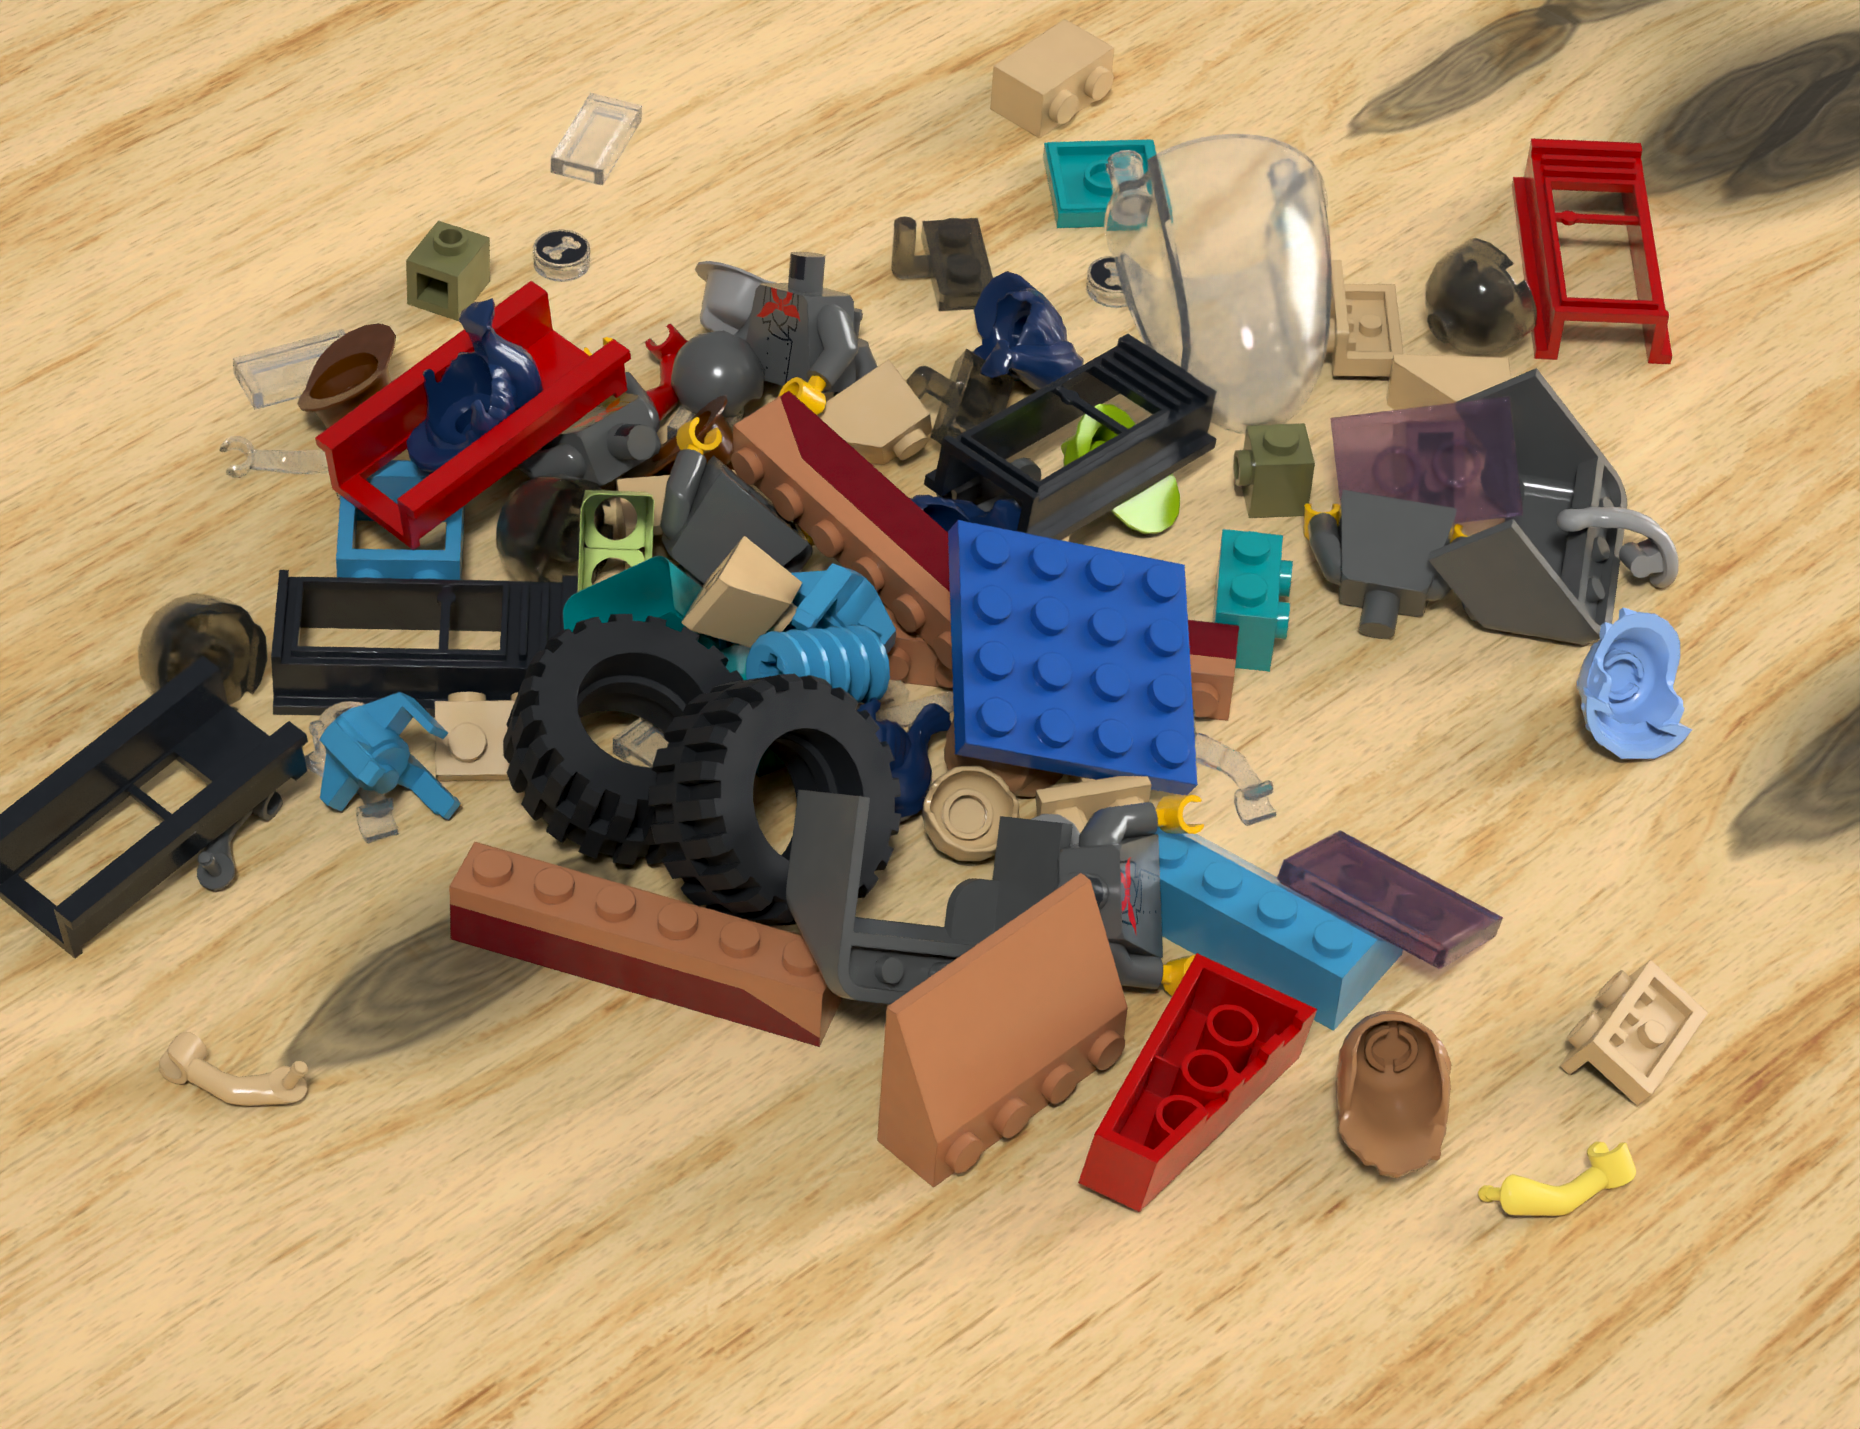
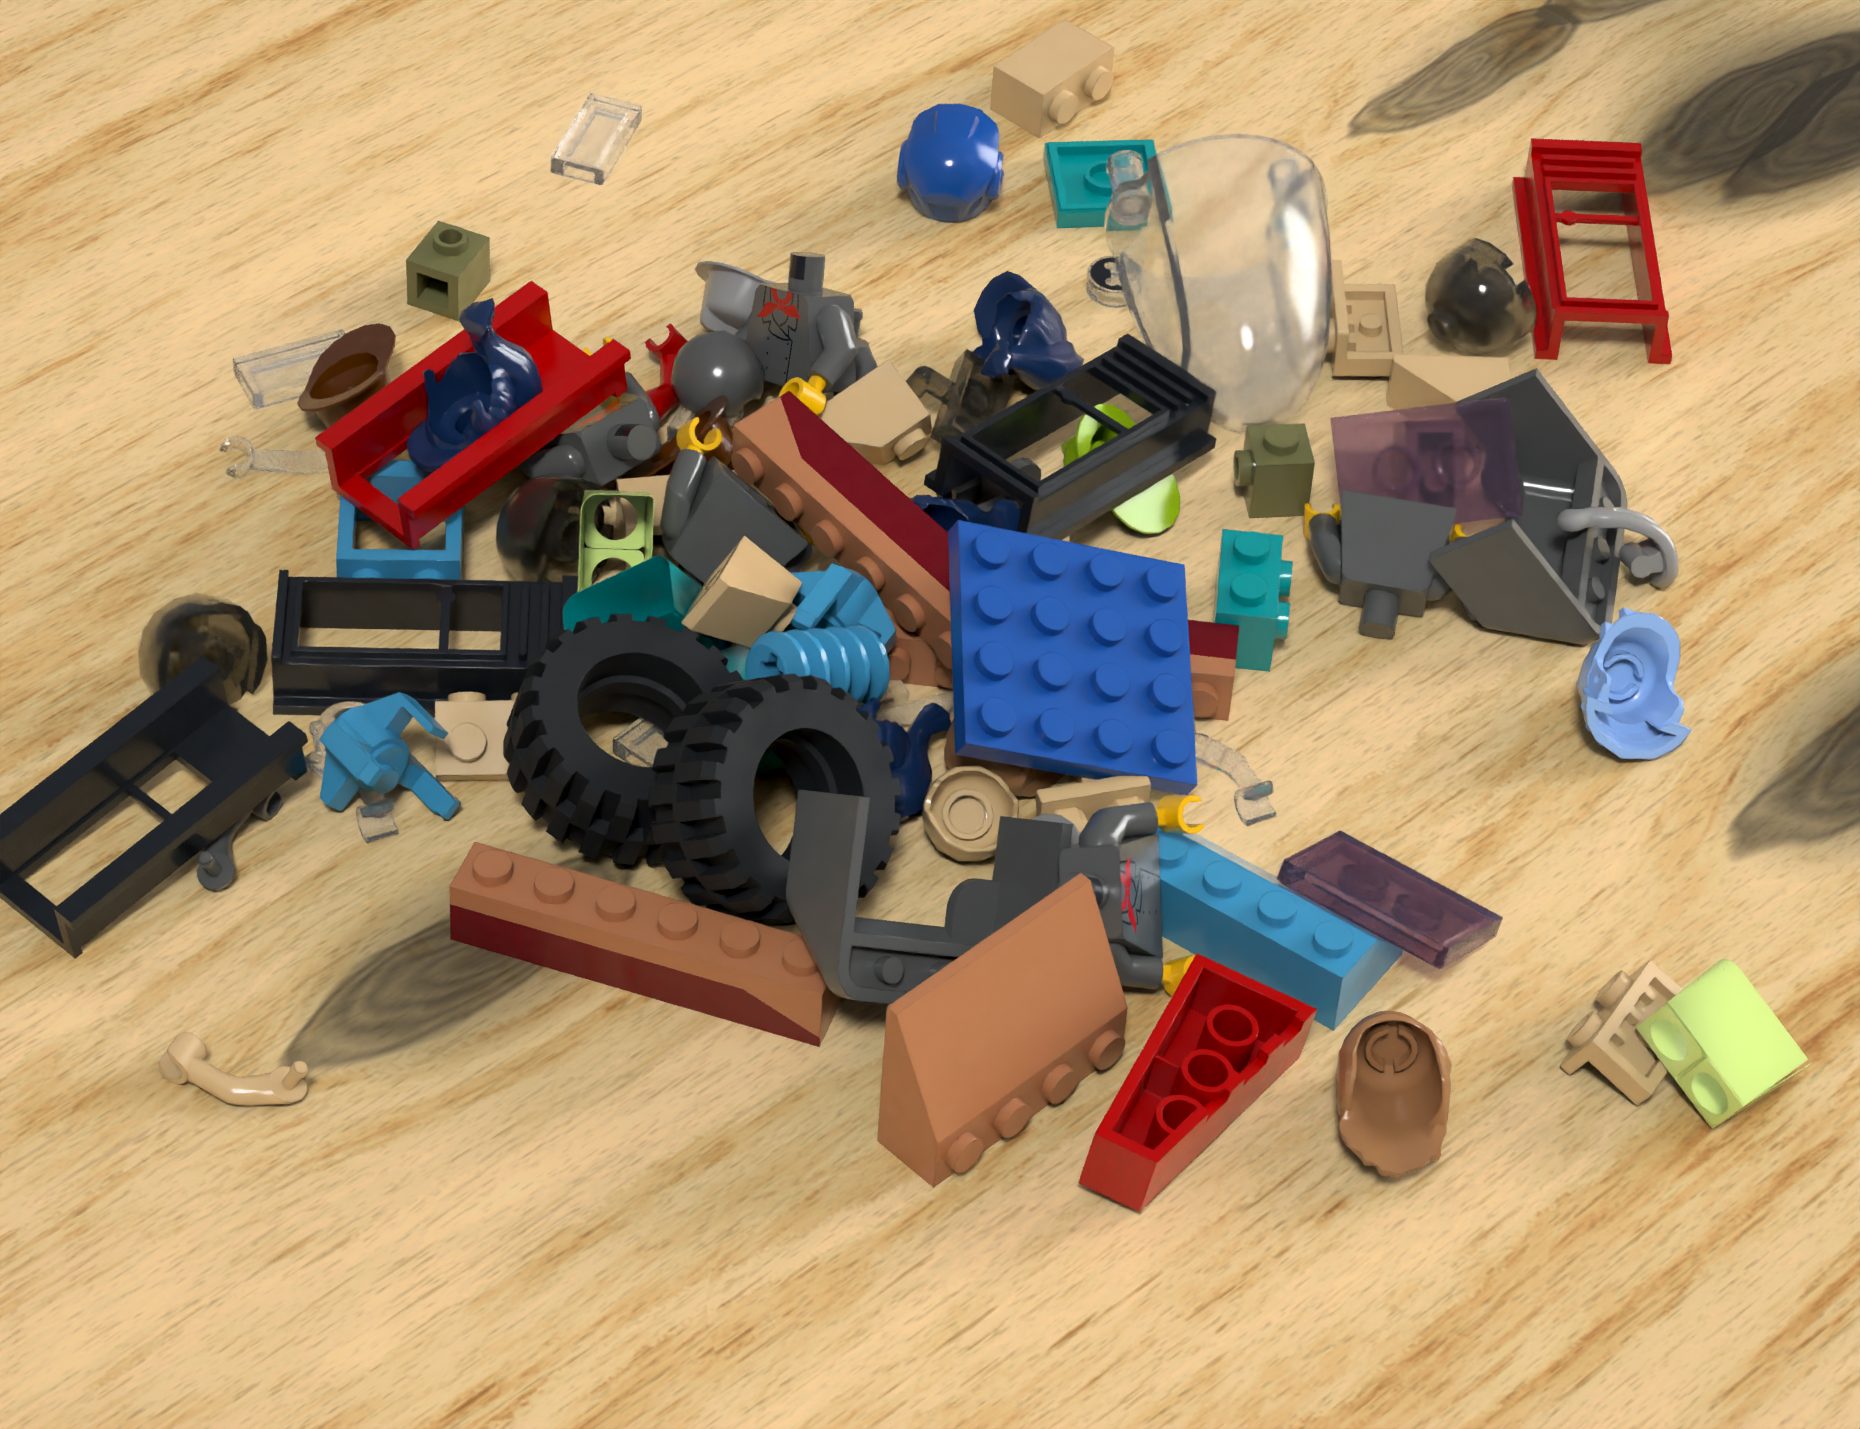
(561, 255): clear tile -> none
(951, 163): none -> blue helmet
(952, 259): clear smoke plate -> none
(1532, 1198): light yellow piece -> none
(1722, 1043): none -> yellowish green piece

